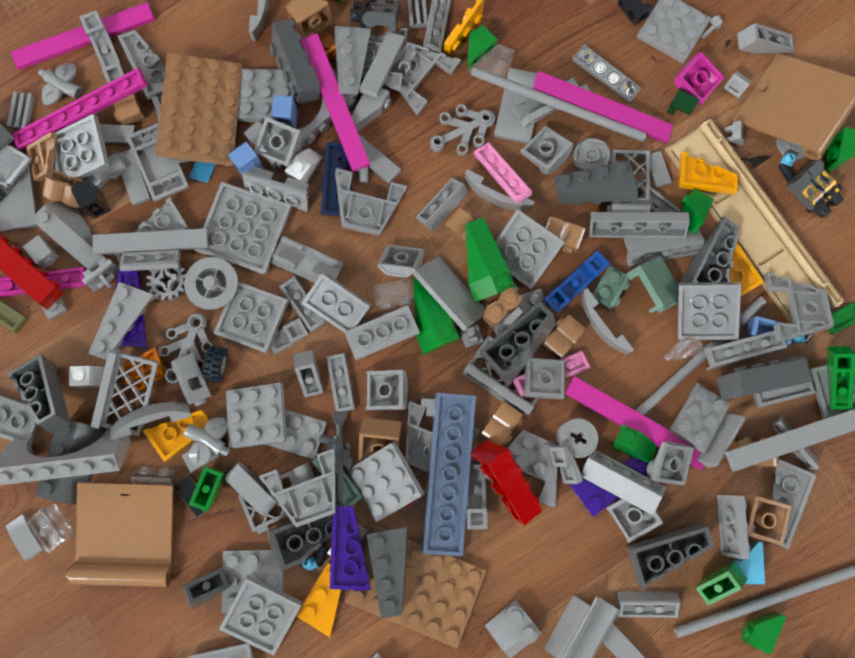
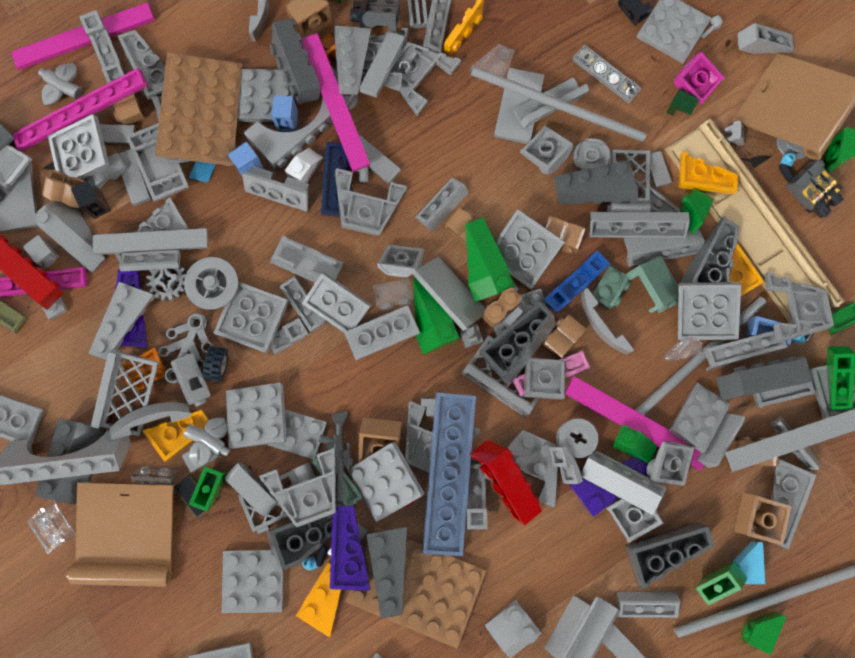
(17, 110): light grey tile -> none
(24, 538): light grey slope -> none
(42, 392): dark grey wedge -> none
(43, 155): medium nougat wing -> none
(85, 376): white slope -> none
(102, 275): light grey hips -> none
(205, 588): dark grey slope -> none
(245, 227): light grey plate -> none
(260, 615): light grey plate -> none
(277, 141): light grey slope -> none
(308, 373): light grey slope -> none
(340, 382): light grey tile -> none
(370, 108): light grey slope -> none
(387, 390): light grey slope -> none
(464, 128): light grey plant -> none
(475, 182): light grey slope -> none
(480, 43): green slope -> none
(502, 173): bright pink tile -> none
(502, 423): medium nougat brick -> none
(605, 107): dark pink tile -> none
(733, 526): light grey plate -> none
(737, 84): light grey tile -> none

